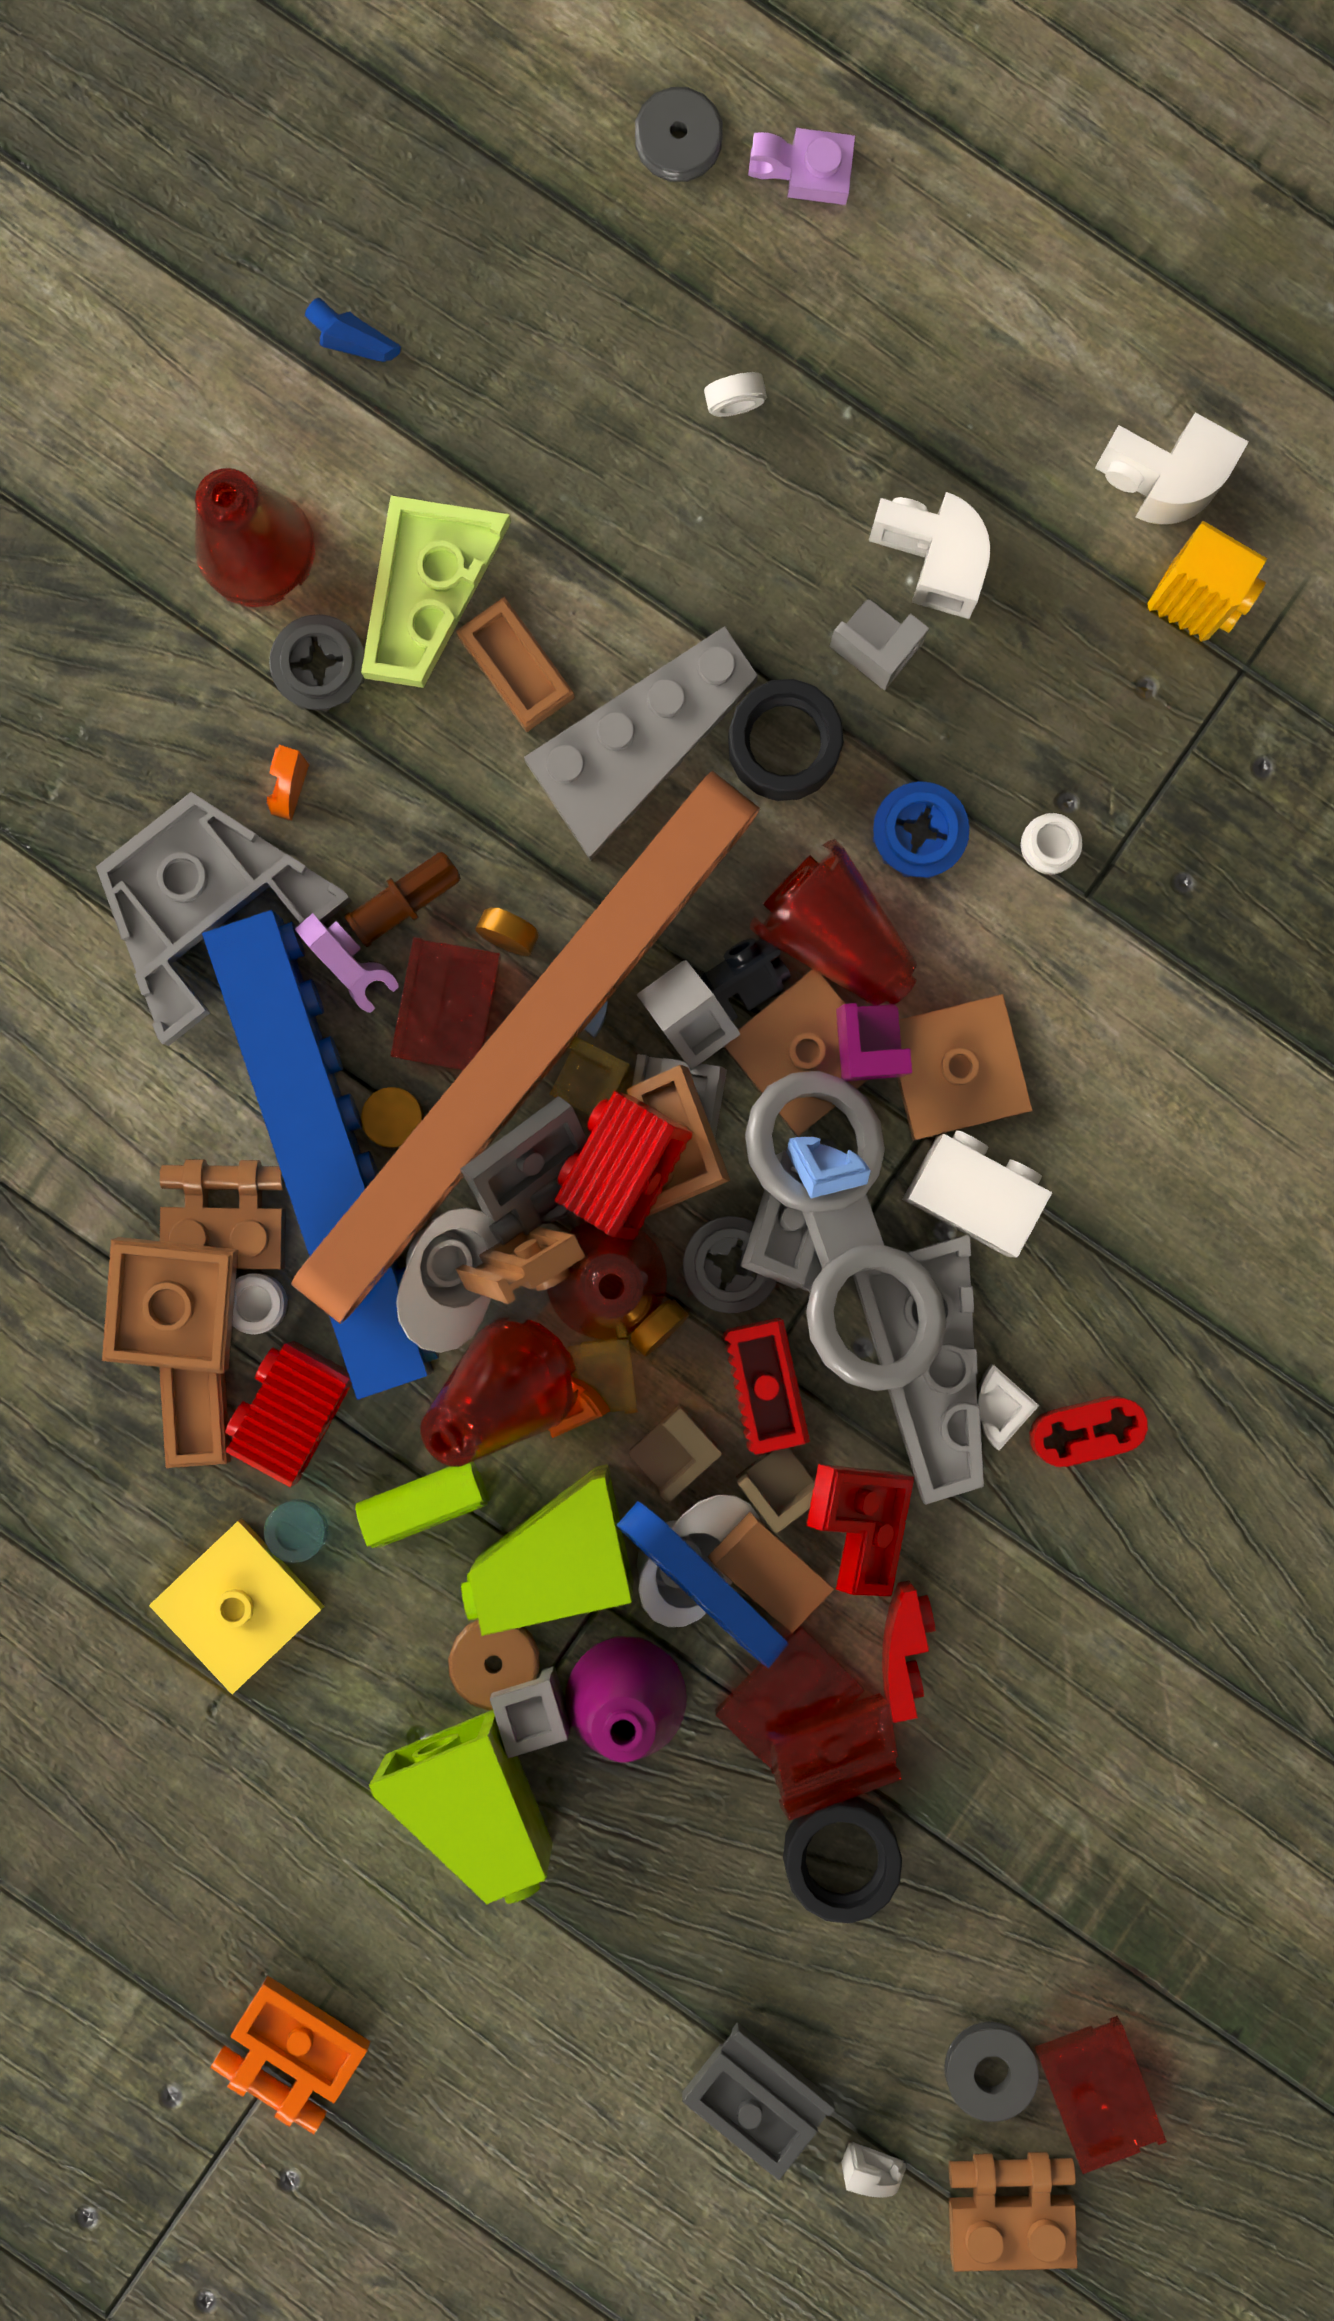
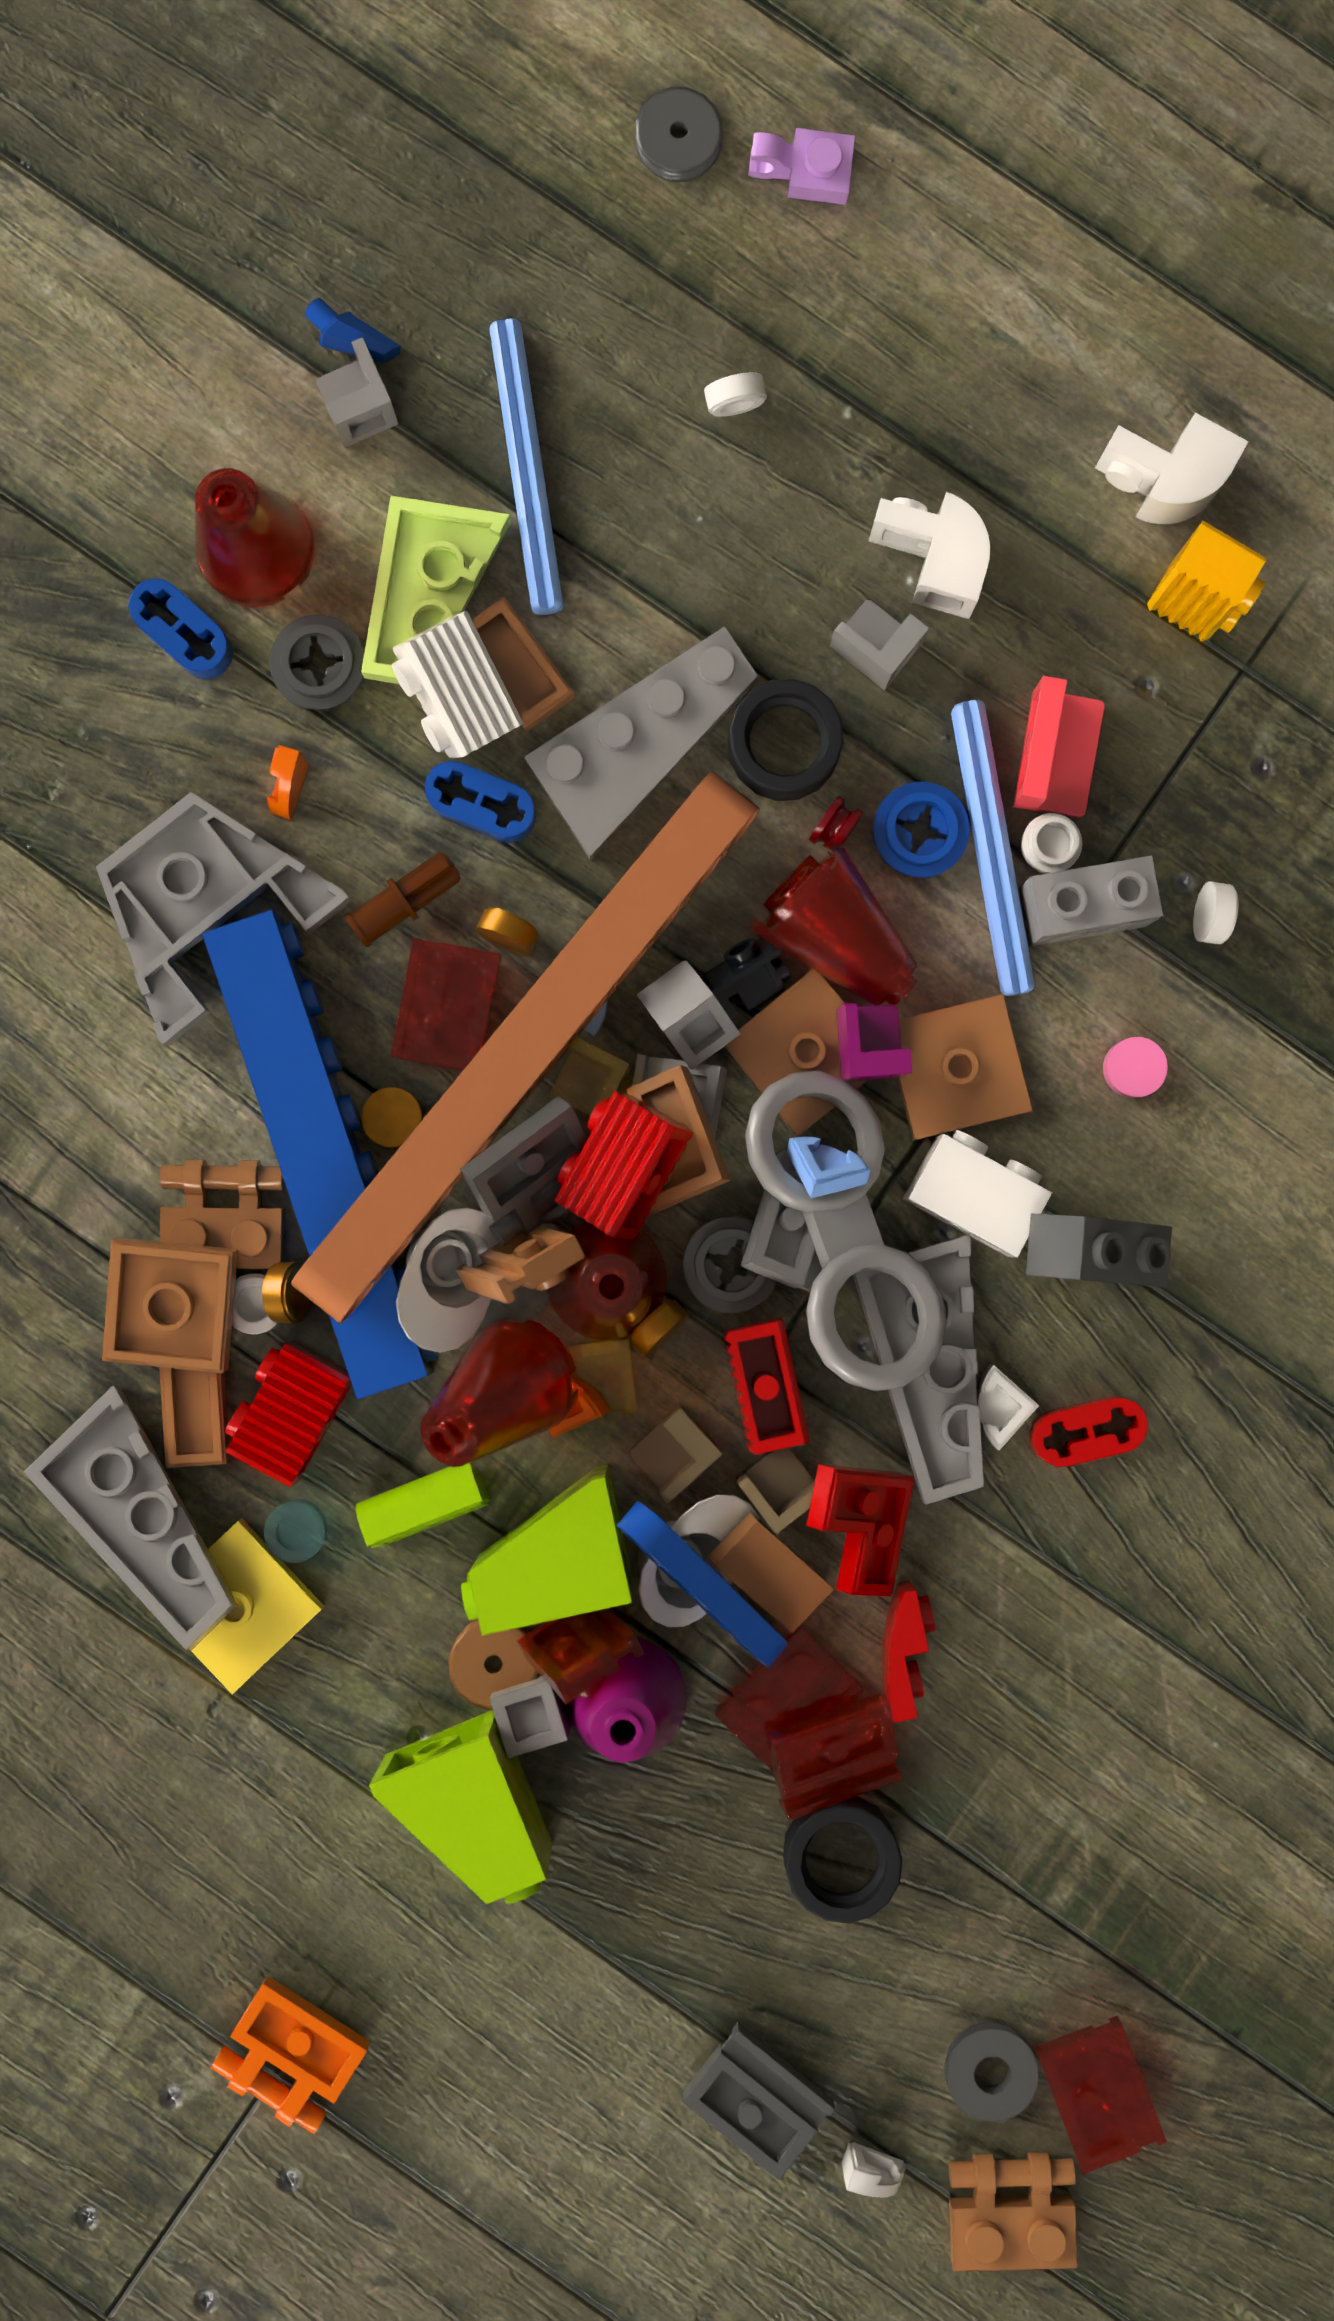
(129, 1512): none -> light grey wing
(189, 619): none -> blue beam
(280, 1298): none -> pearl gold tile
(336, 951): lavender plate -> none
(357, 398): none -> light grey panel
(455, 686): none -> white brick
(485, 788): none -> blue beam
(526, 467): none -> light blue axle
(579, 1651): none -> clear red plate
(836, 823): none -> dark red bush
(992, 848): none -> light blue axle
(1058, 751): none -> coral panel
(1090, 901): none -> light grey brick
(1098, 1250): none -> dark grey brick
(1135, 1067): none -> bright pink tile
(1215, 912): none -> white tile

